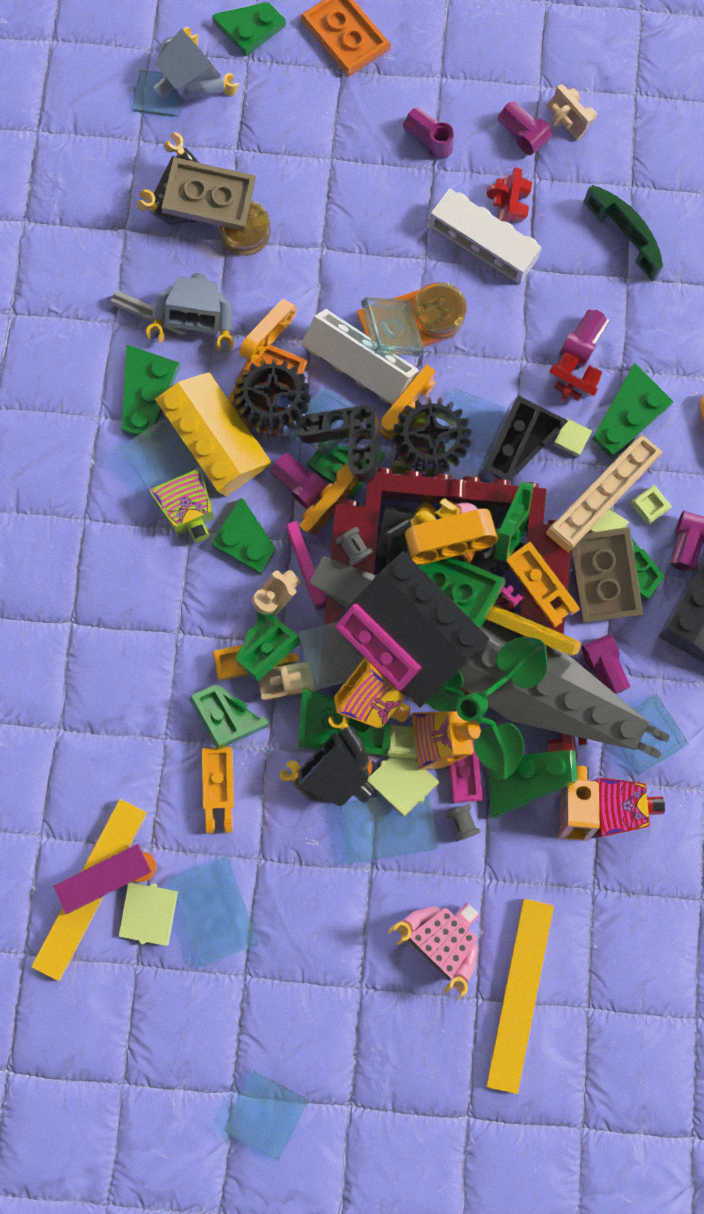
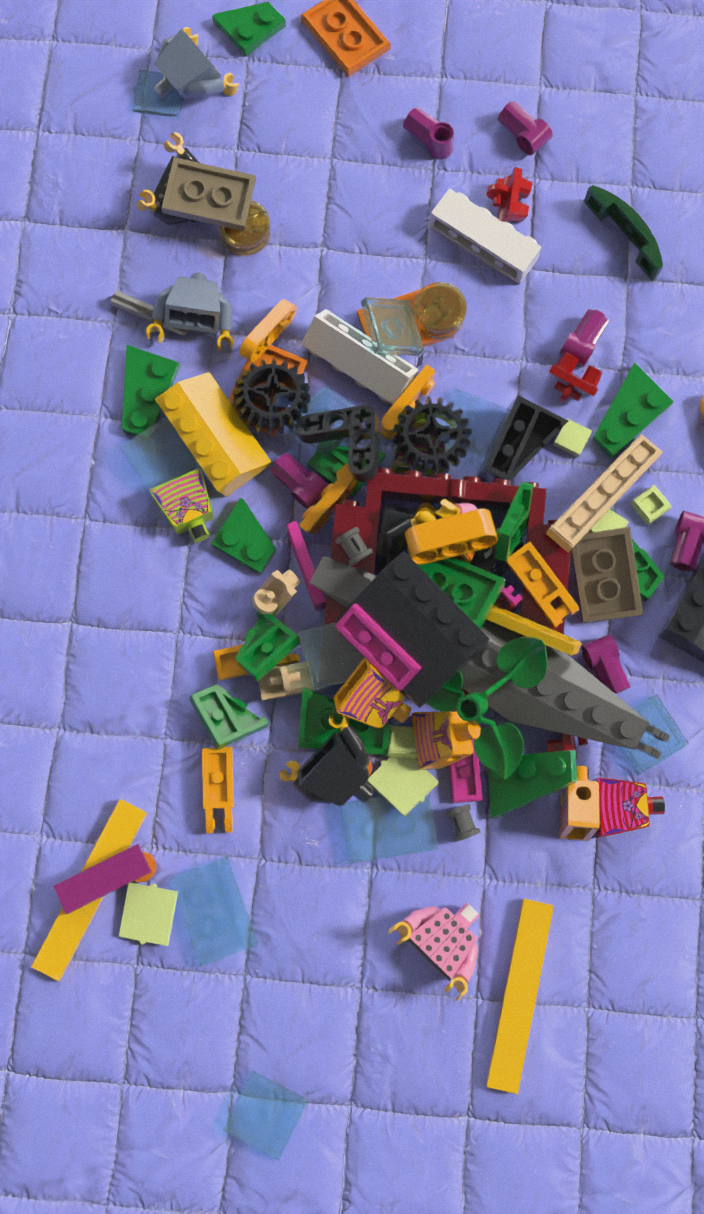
(570, 112): tan hips -> none

